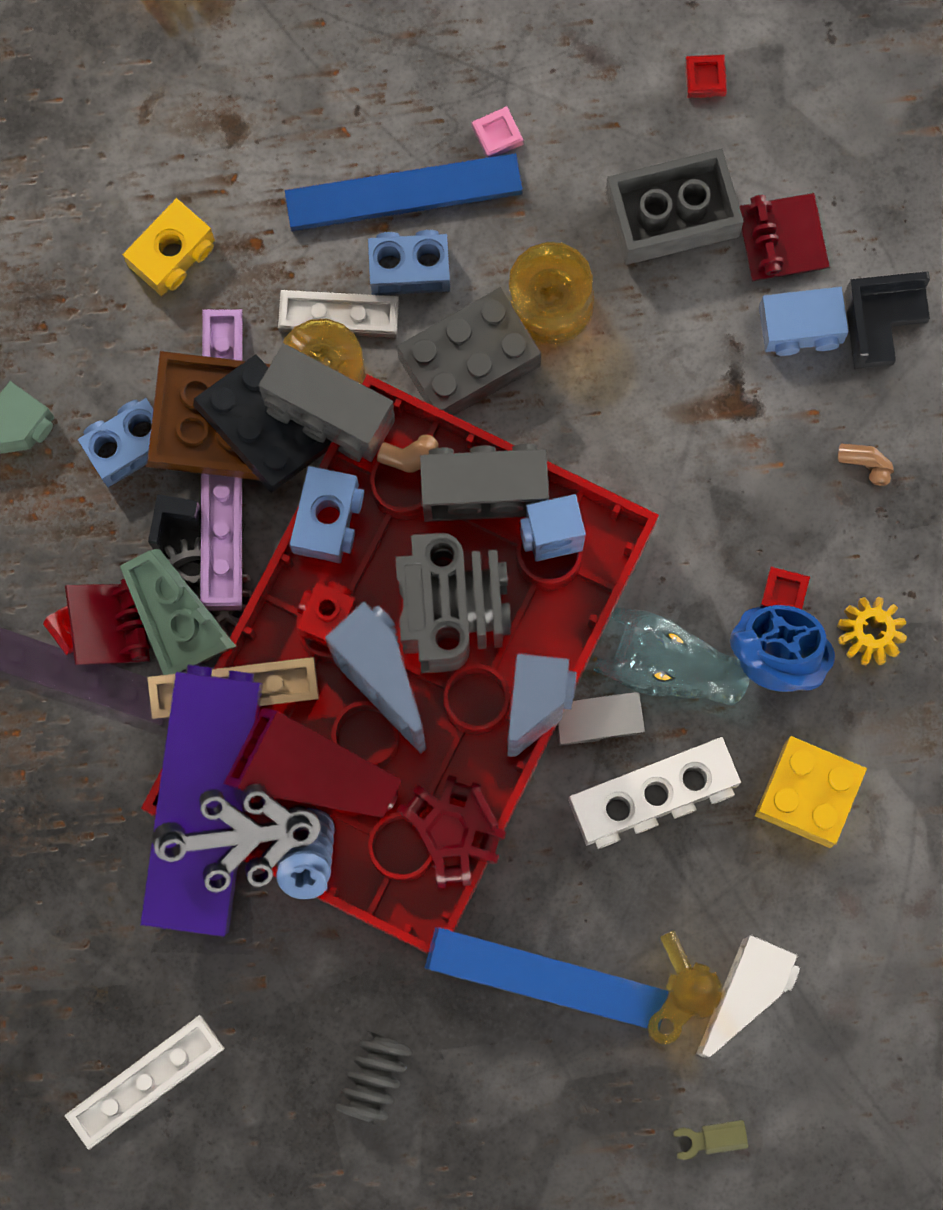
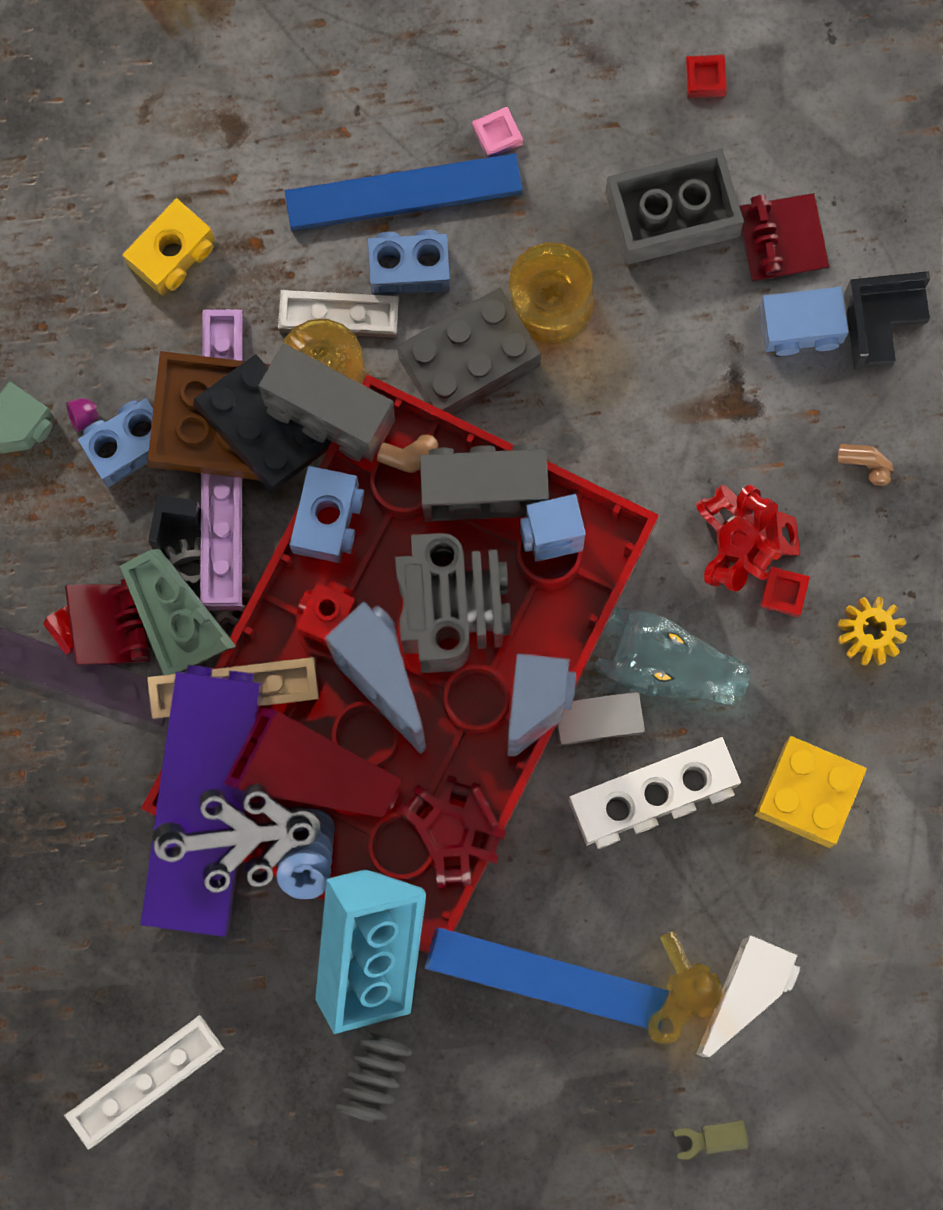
(81, 413): none -> magenta hinge
(368, 949): none -> medium azure slope
(744, 538): none -> red piece
(782, 648): blue piece -> none

